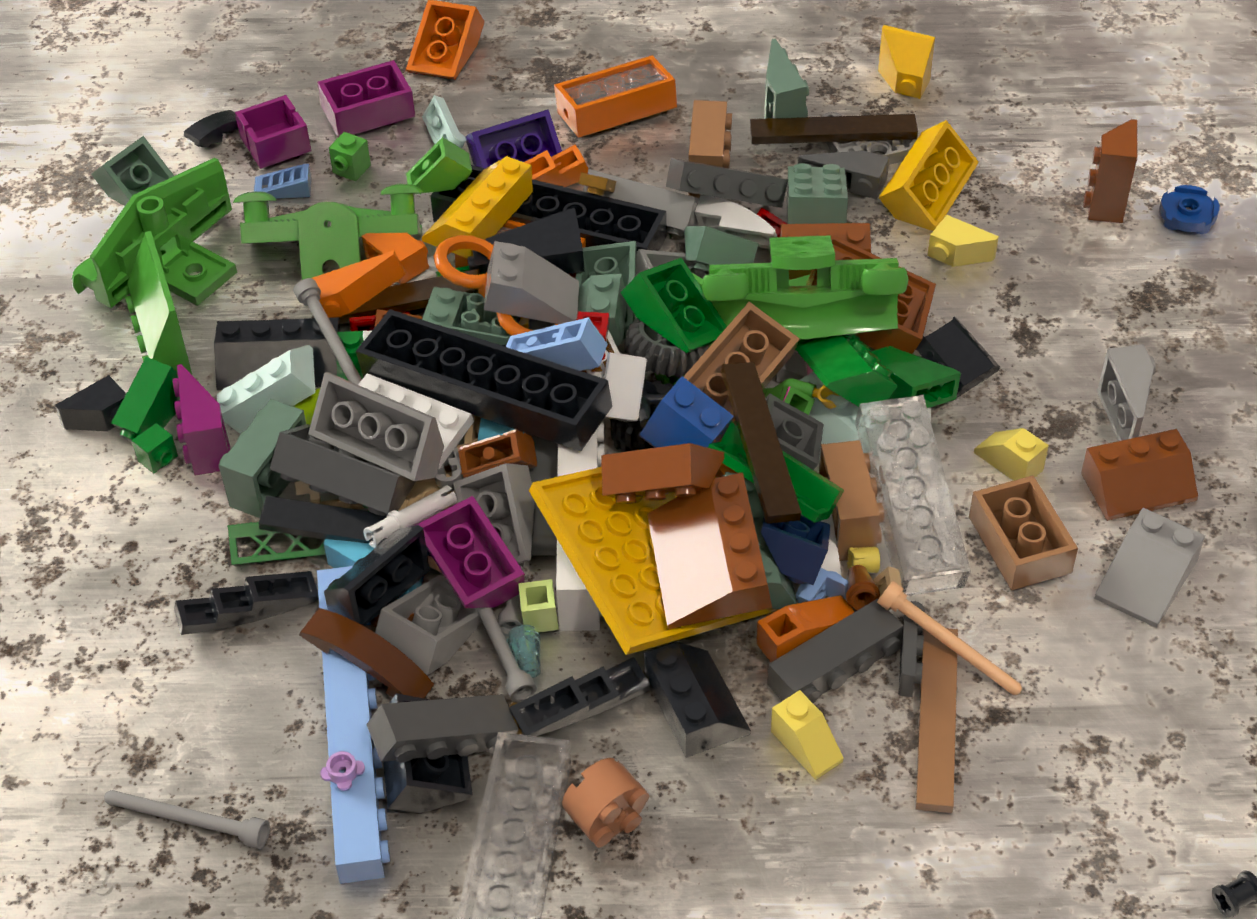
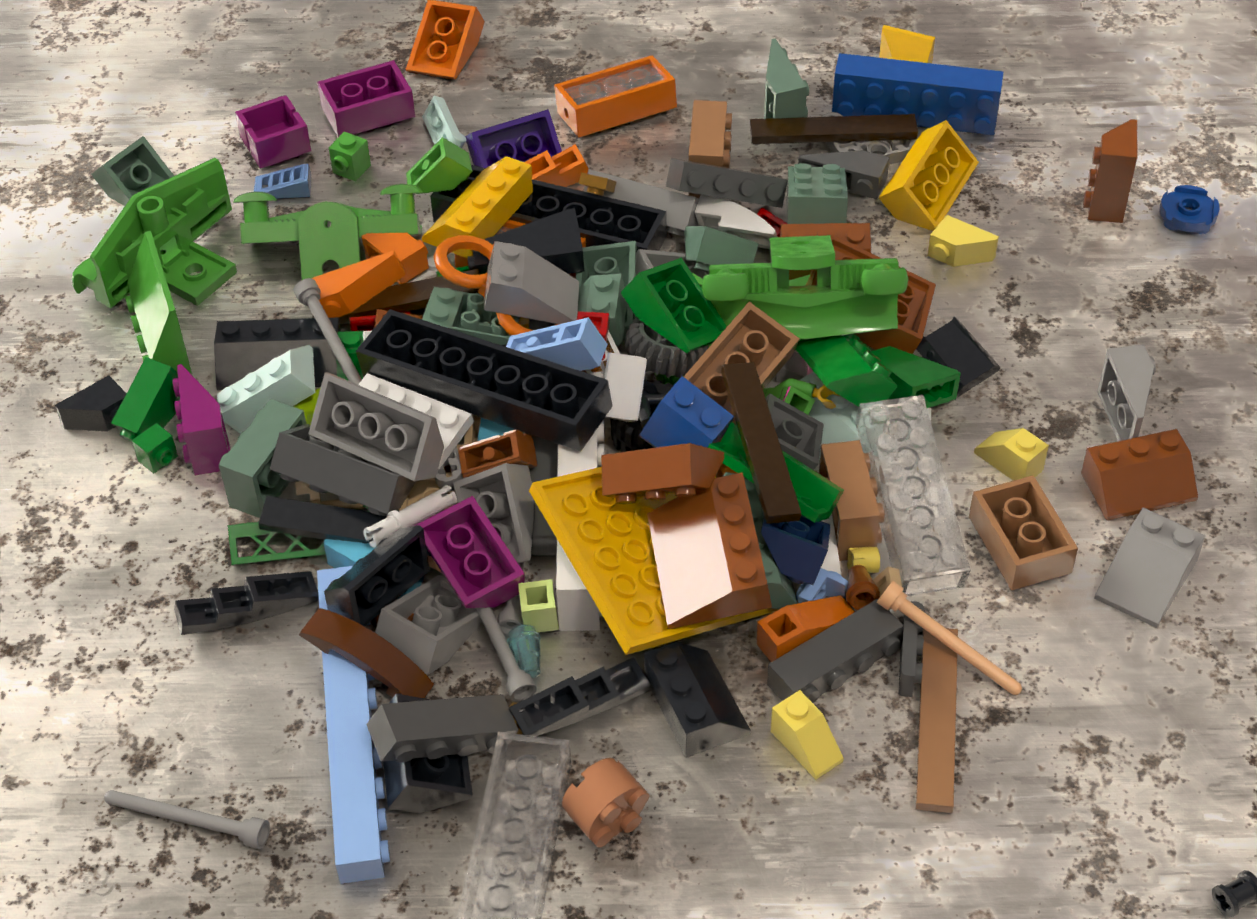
(211, 128): black slope -> none
(340, 761): lavender plate -> none
(930, 91): none -> blue brick

